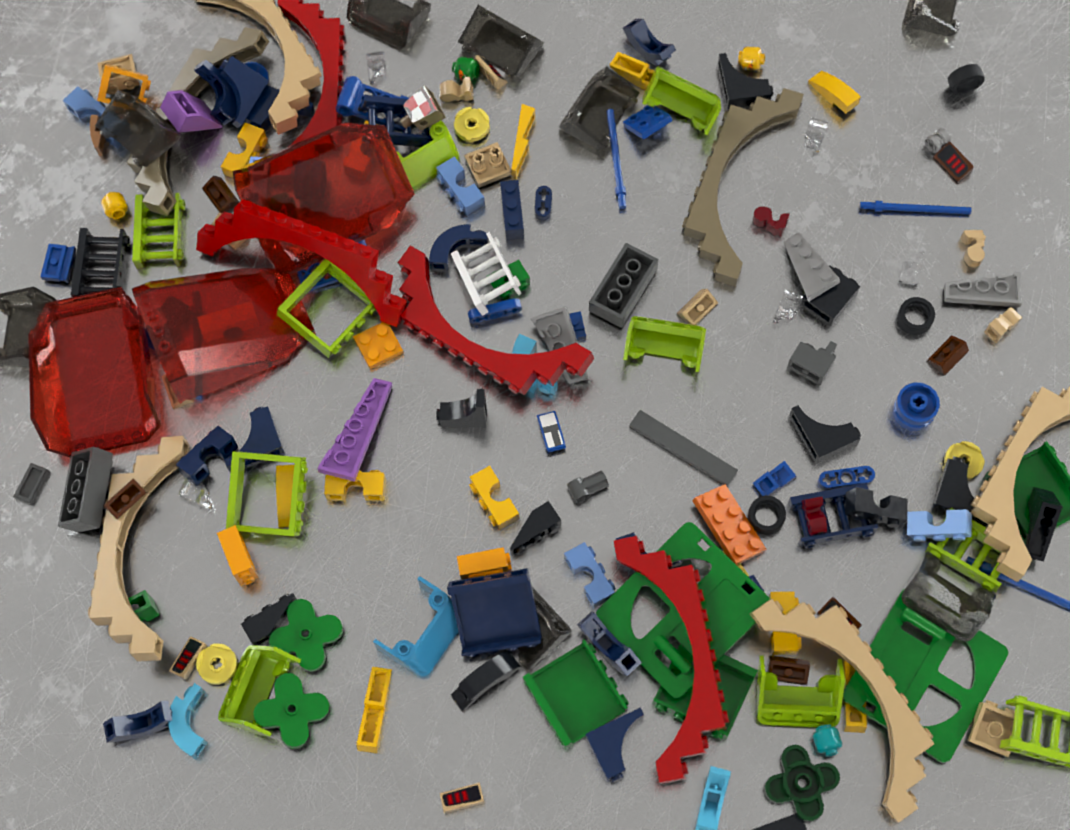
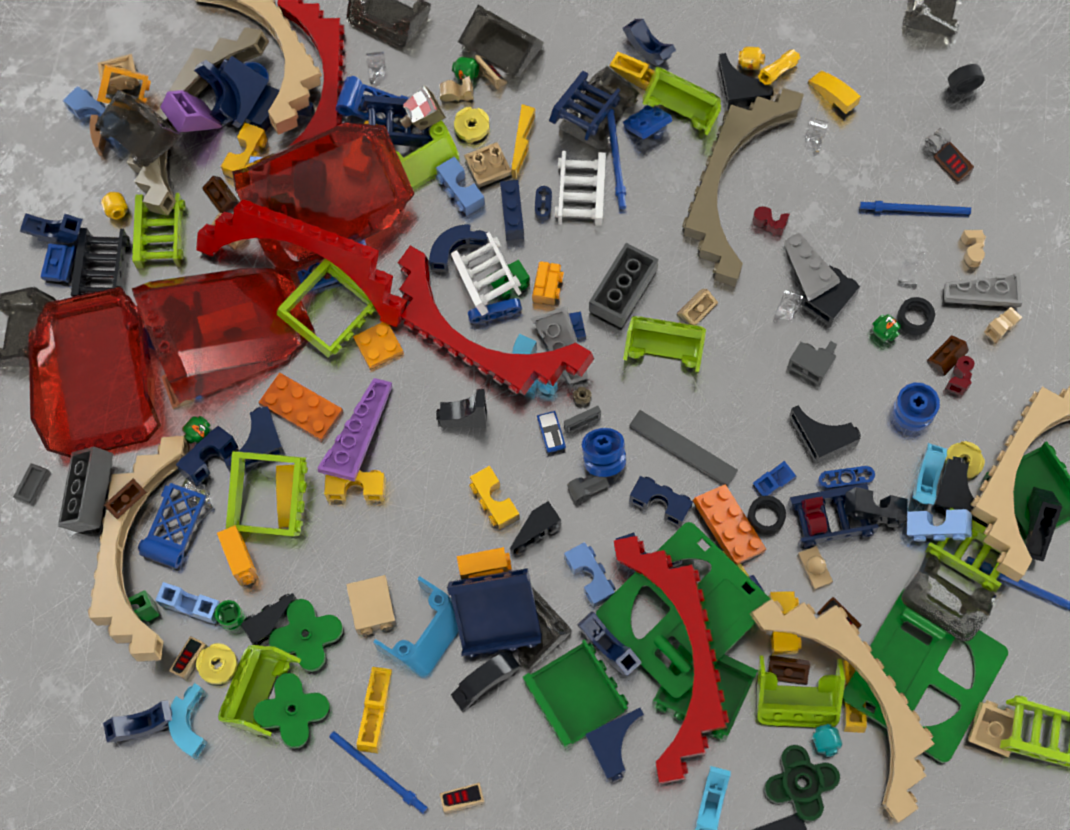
(50, 231): none -> dark blue arch
(159, 548): none -> blue piece
(186, 603): none -> light blue arch
(196, 429): none -> green head
(230, 615): none -> green wheel
(301, 407): none -> orange plate
(371, 605): none -> tan panel
(408, 796): none -> blue bar
(547, 283): none -> light orange brick
(574, 93): none -> dark blue fence
(582, 400): none -> dark tan plate
(582, 419): none -> dark grey tile
(596, 197): none -> white fence
(604, 452): none -> blue wheel
(647, 491): none -> dark blue arch
(785, 62): none -> yellow axle
(815, 567): none -> tan tile
(886, 328): none -> green head
(929, 474): none -> medium azure arch
(963, 375): none -> dark red leg

